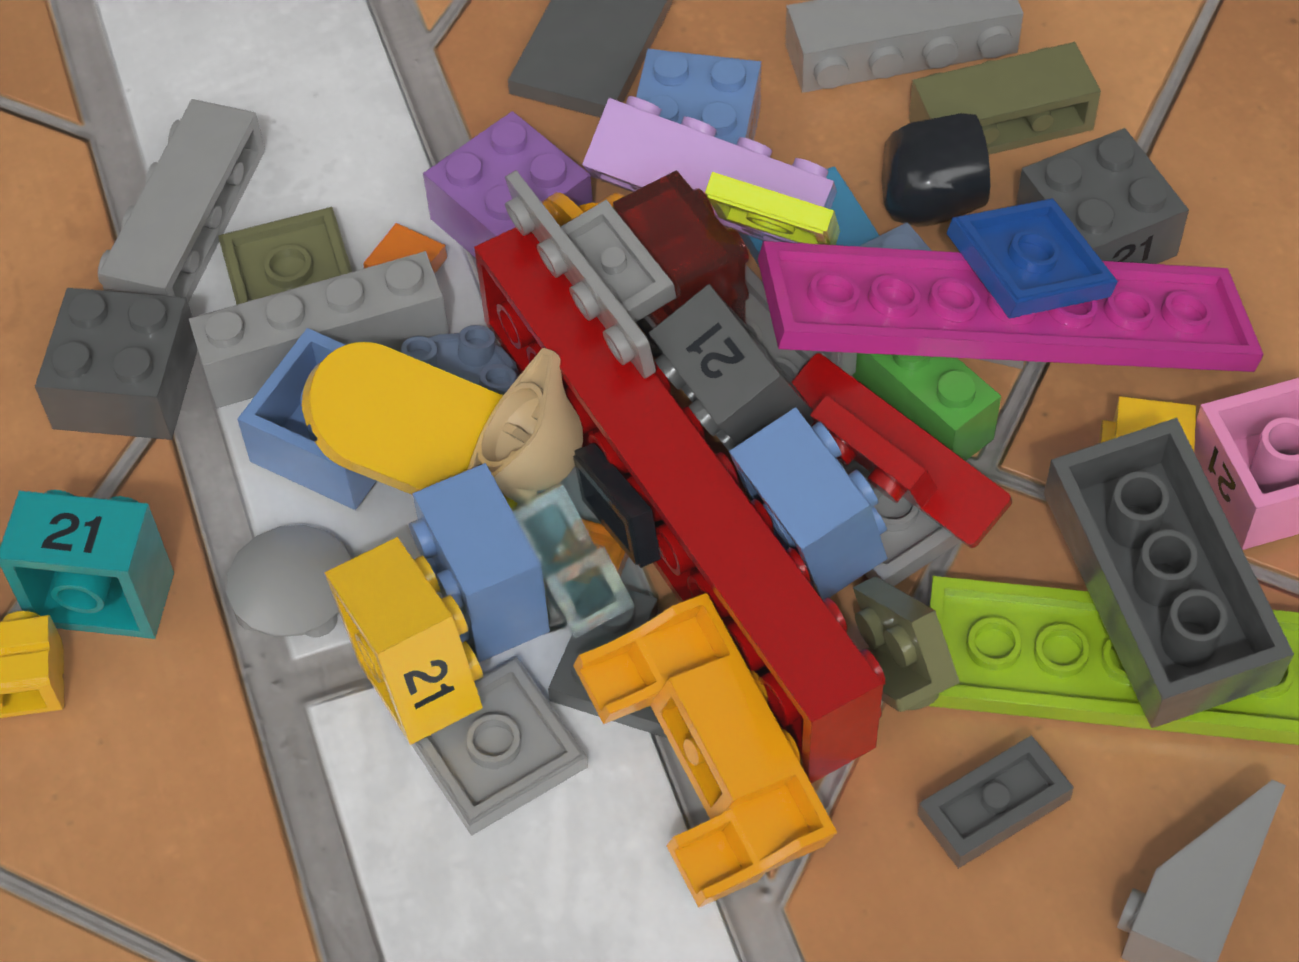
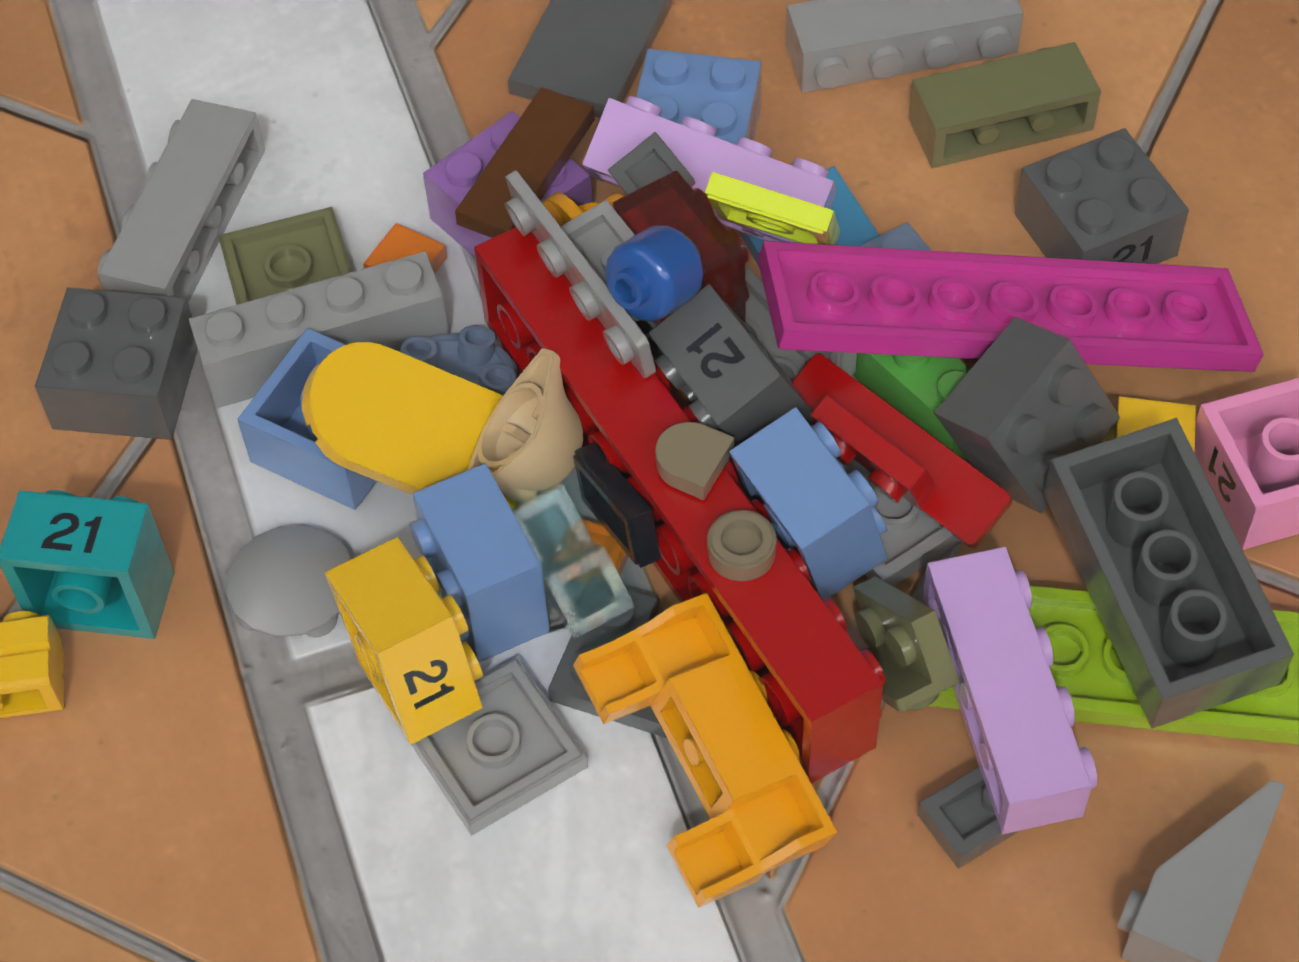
(536, 149): none -> reddish brown tile
(647, 164): none -> dark grey plate
(654, 272): none -> blue head
(692, 457): none -> dark tan tile
(741, 545): none -> dark tan tile
(936, 170): black piece -> none
(1008, 691): none -> lavender brick
(1026, 406): none -> dark grey brick
(1031, 258): blue tile -> none

